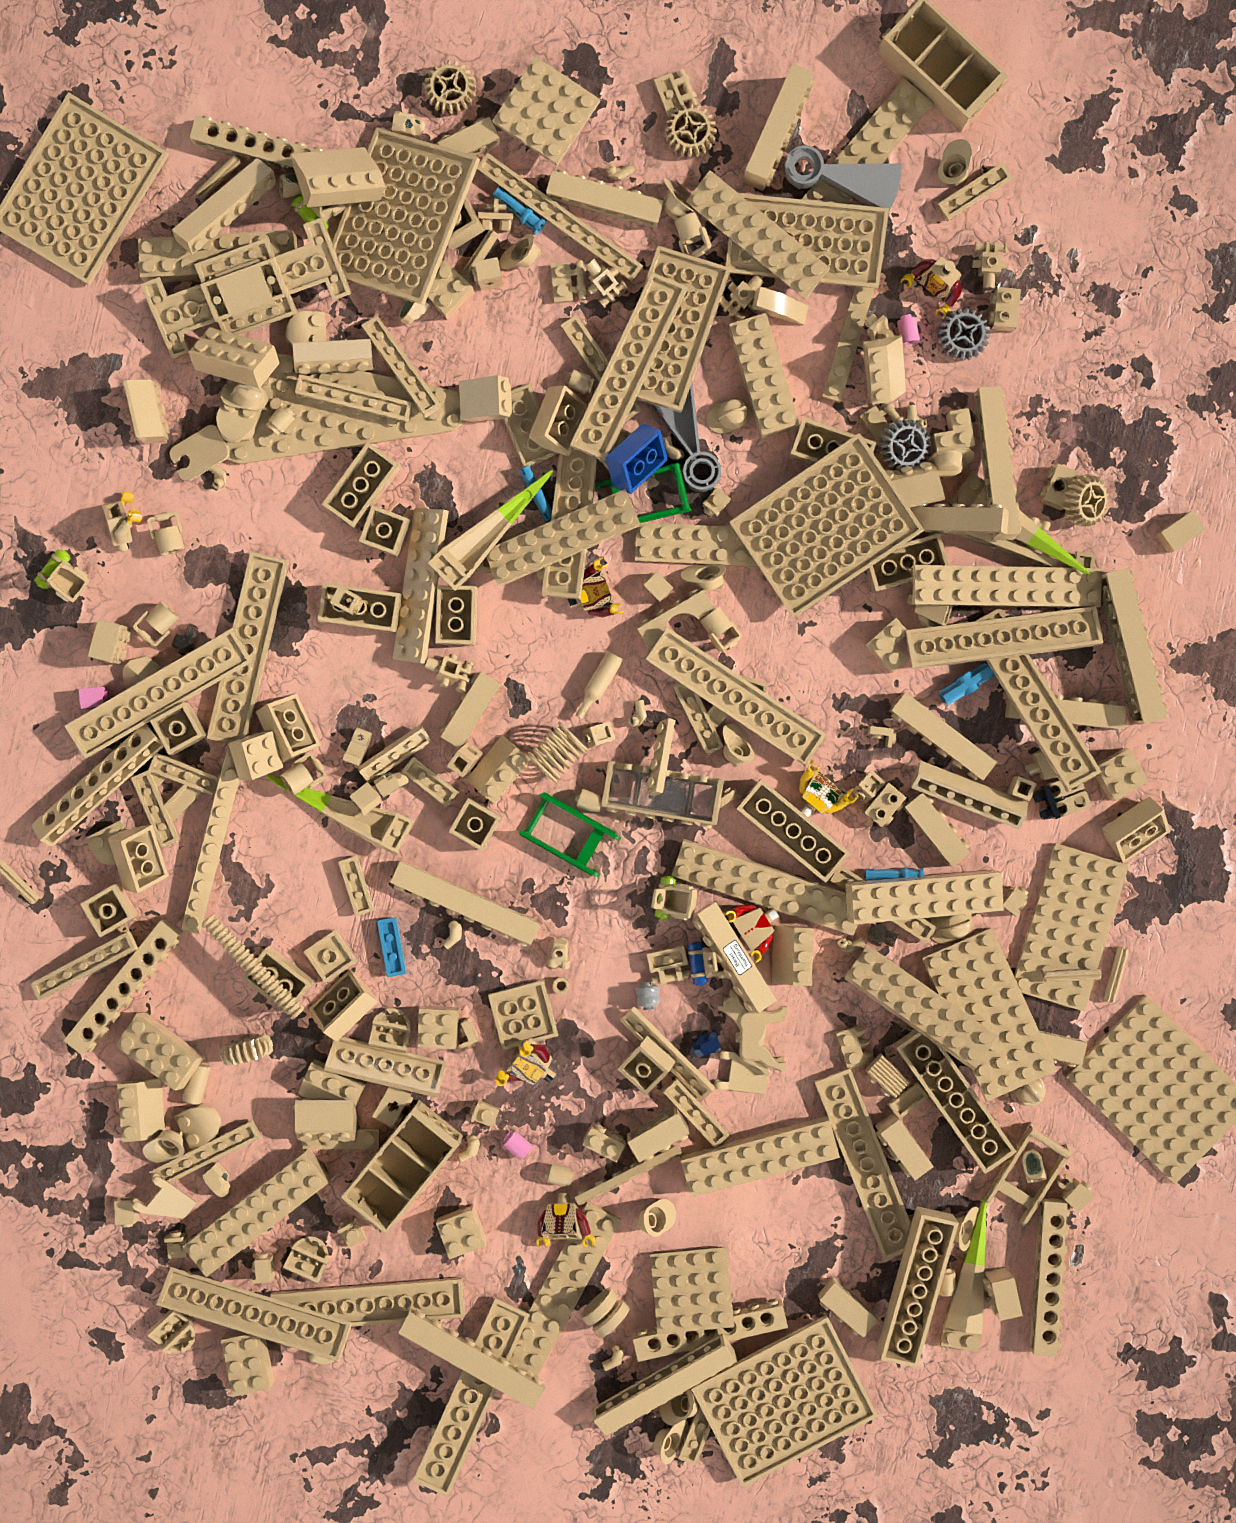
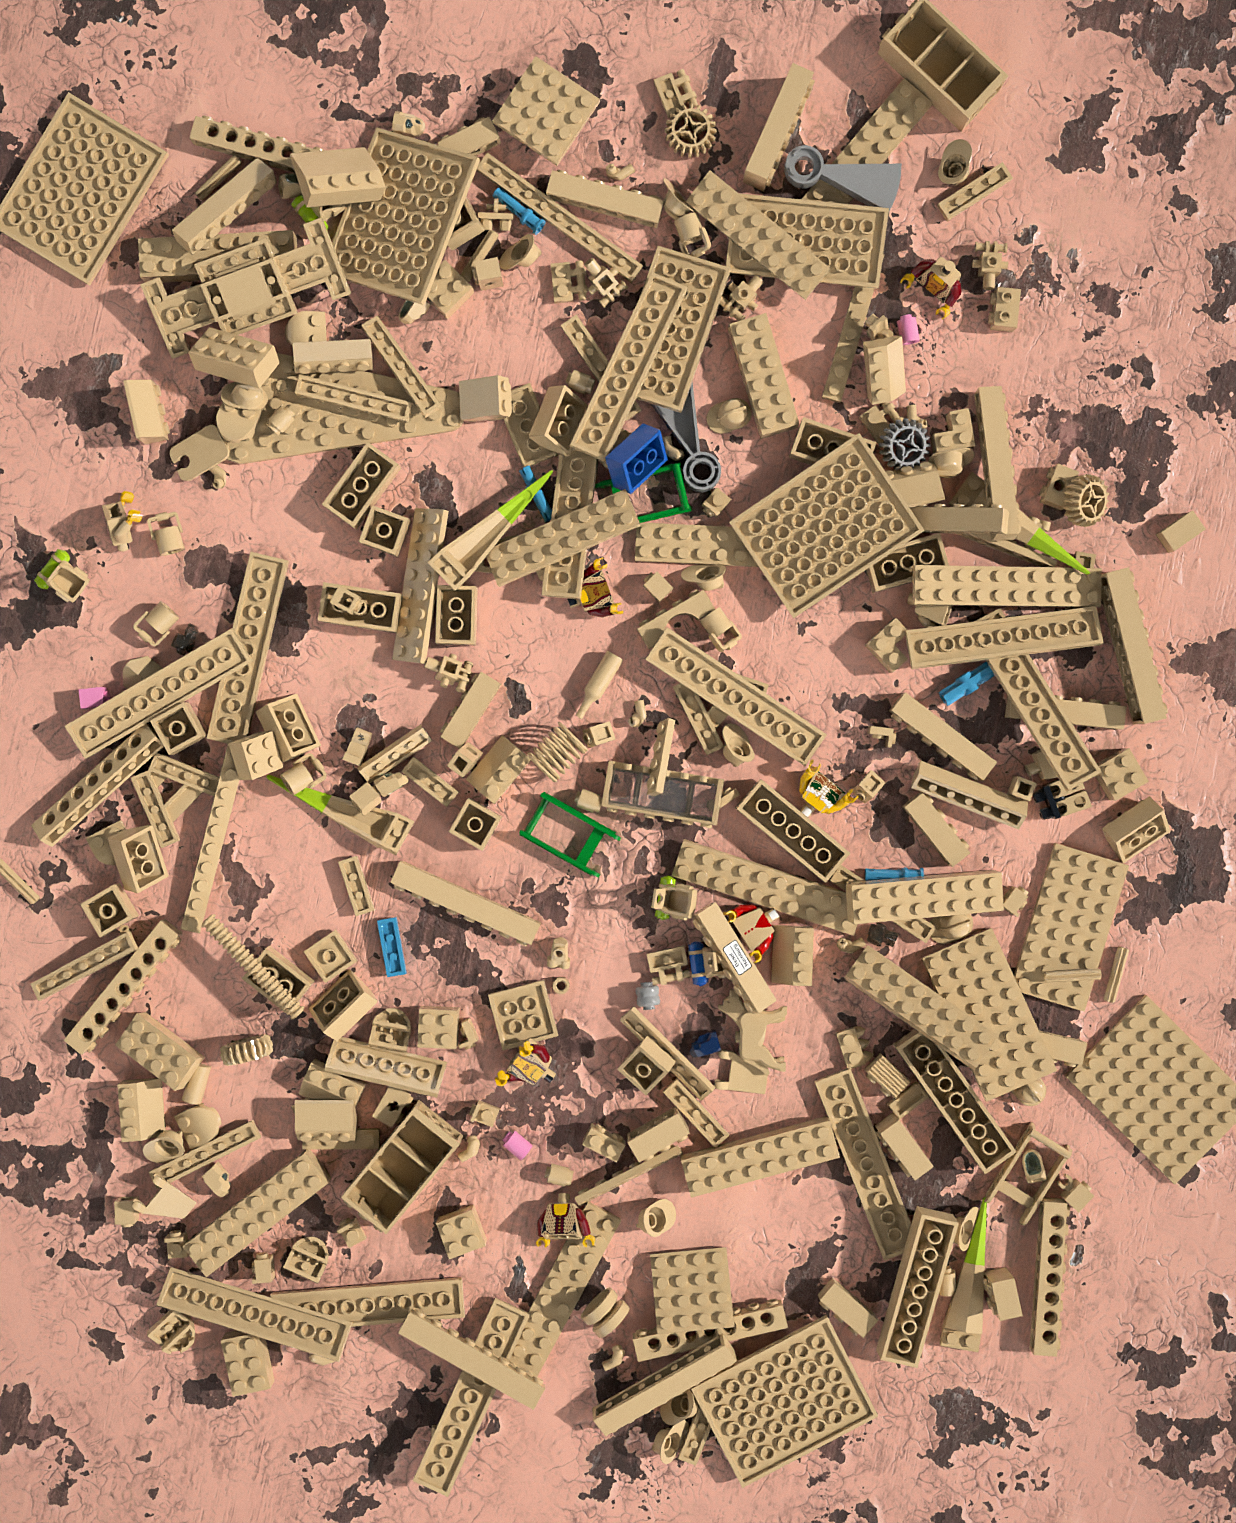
(110, 642): tan brick -> none
(455, 934): tan arm -> none
(457, 73): tan gear -> none
(779, 306): tan slope -> none
(884, 805): tan brick -> none
(960, 327): light grey gear -> none

